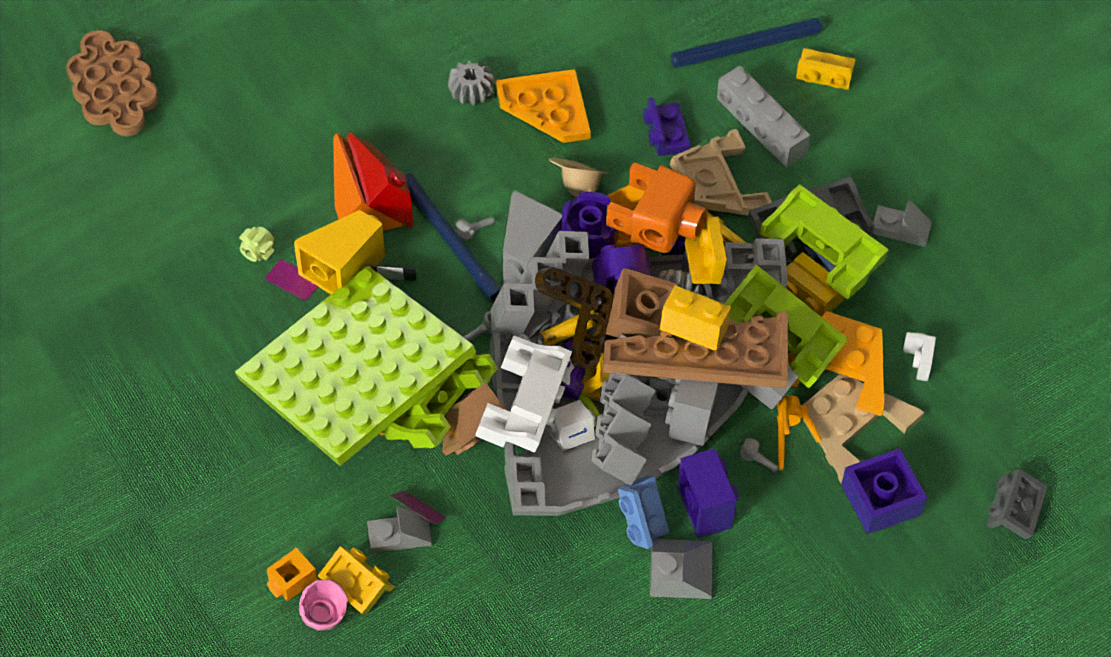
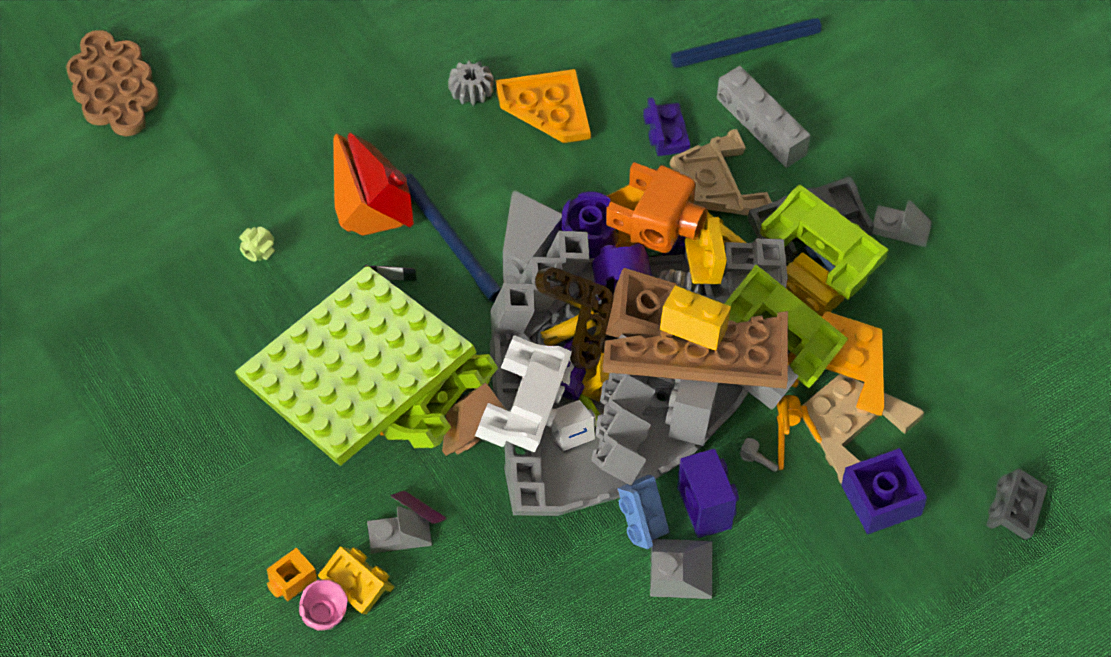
(287, 277): magenta sticker -> none
(340, 250): yellow slope -> none
(467, 230): light grey hand -> none
(485, 327): light grey hand -> none
(578, 177): tan piece -> none
(825, 68): yellow bracket -> none
(923, 348): white bracket -> none

